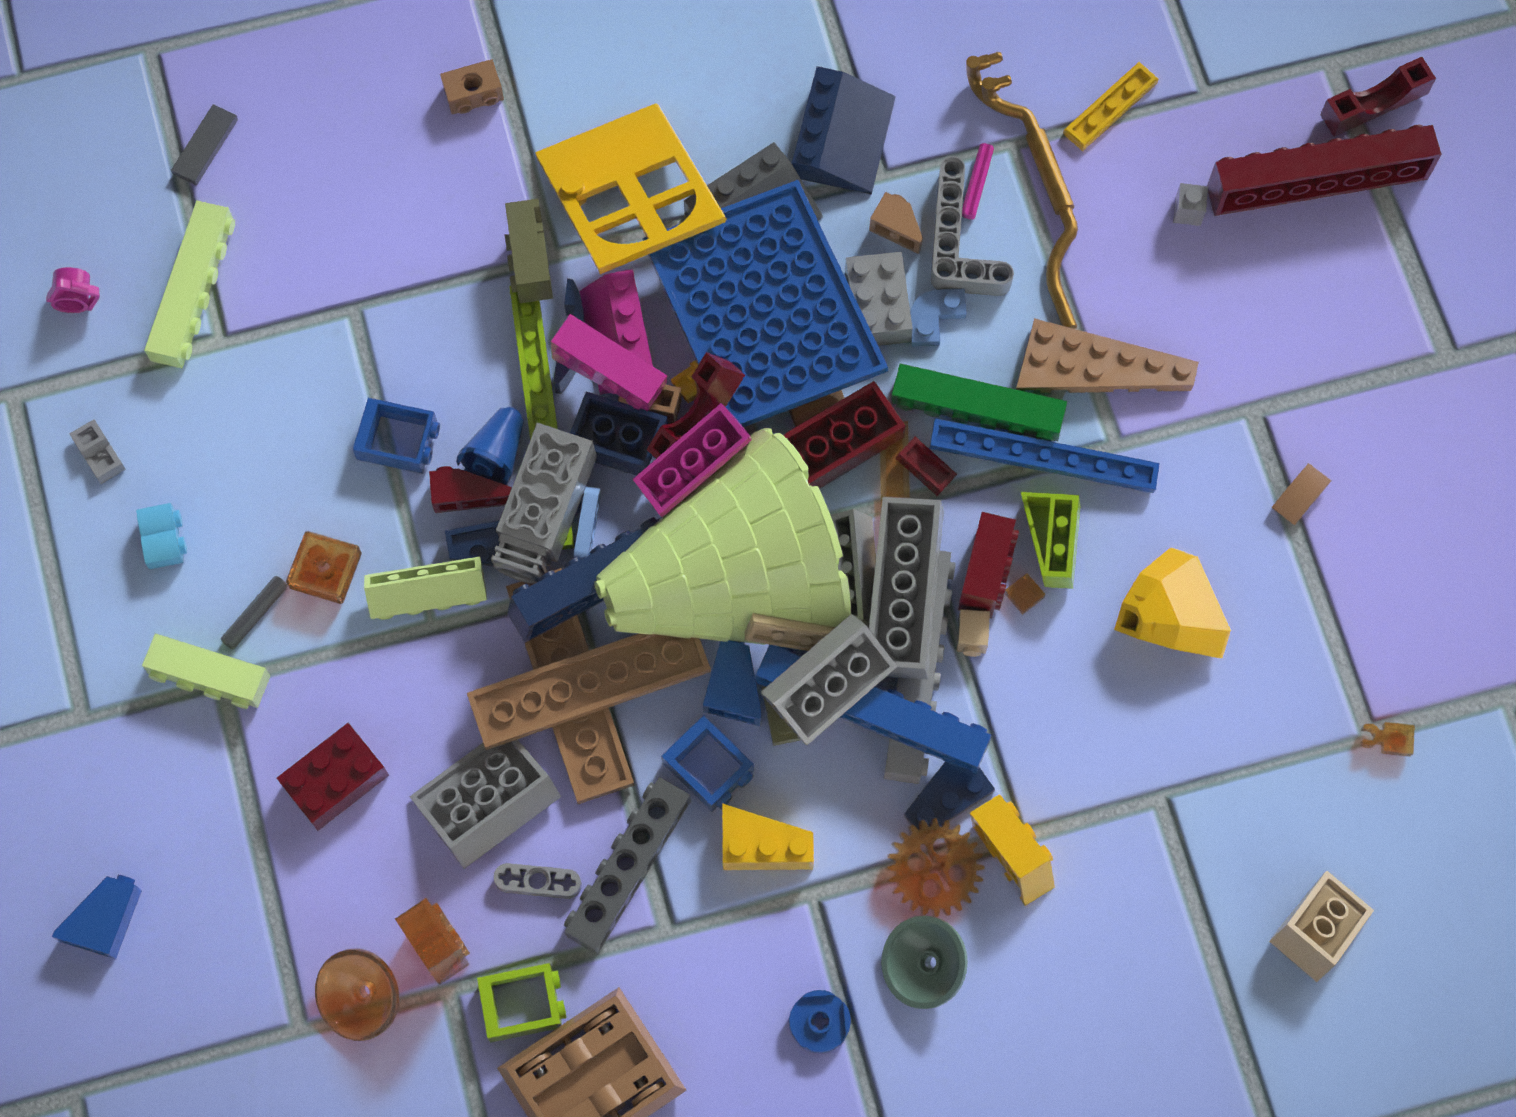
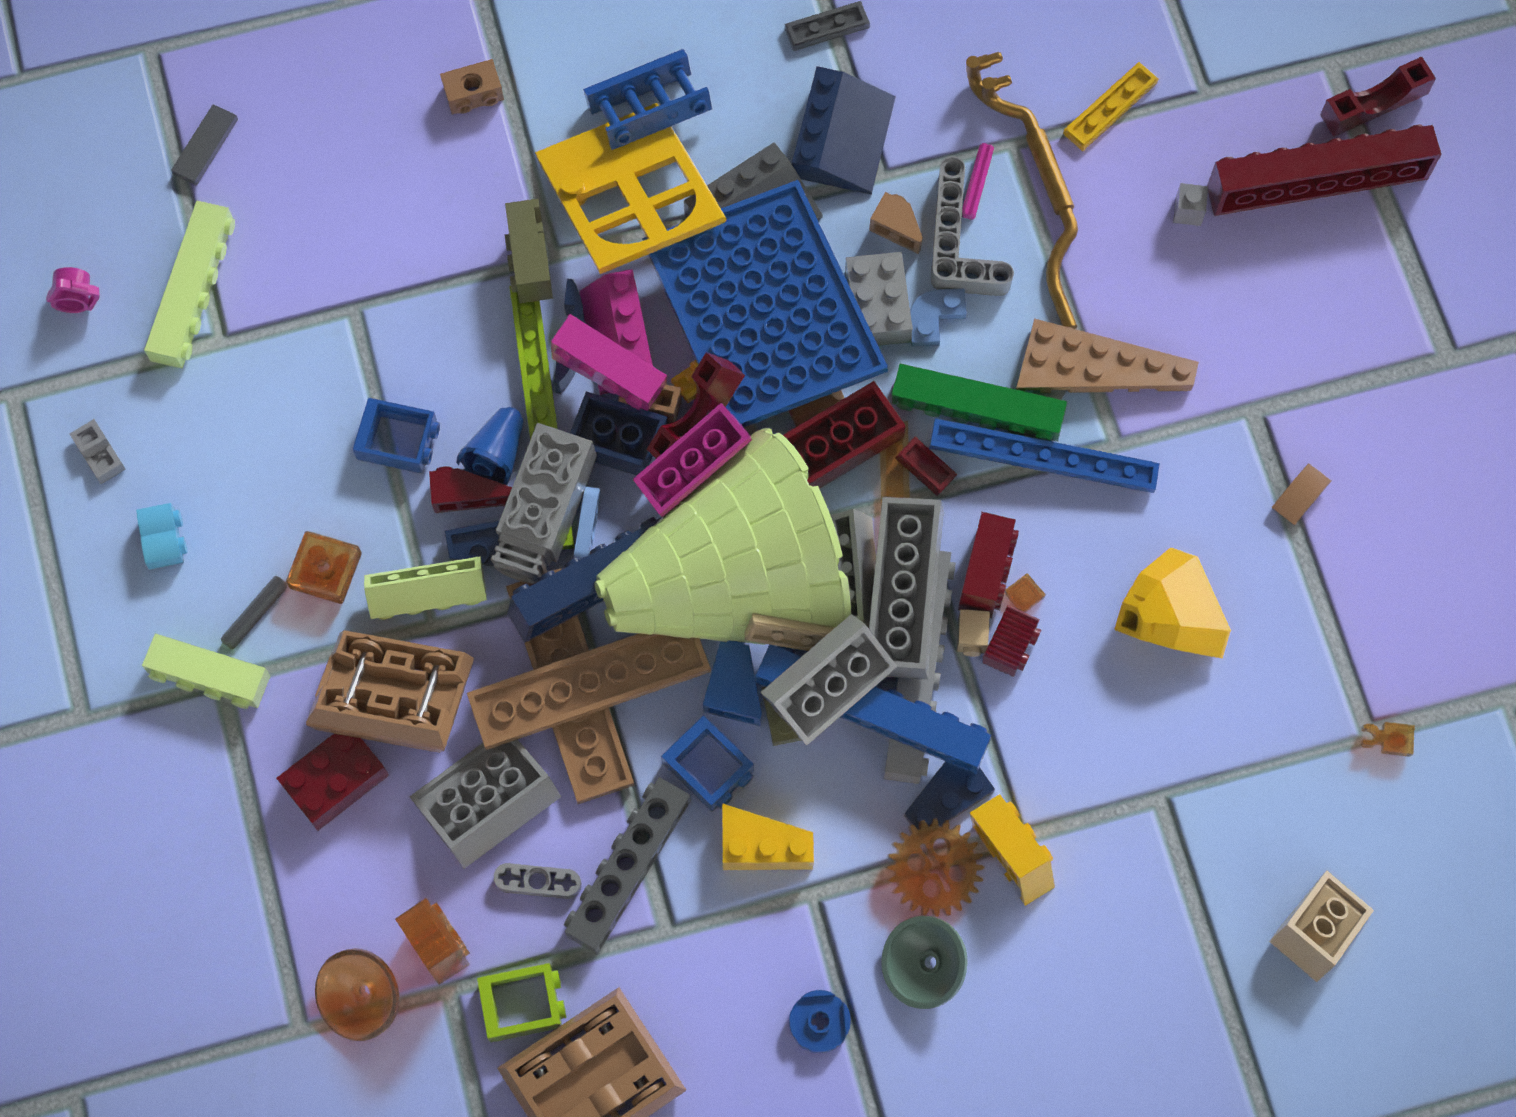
(101, 917): blue slope -> none
(390, 698): none -> medium nougat piece
(641, 81): none -> blue fence
(827, 25): none -> dark grey tile
(1011, 641): none -> dark red brick
(1054, 533): lime wedge -> none

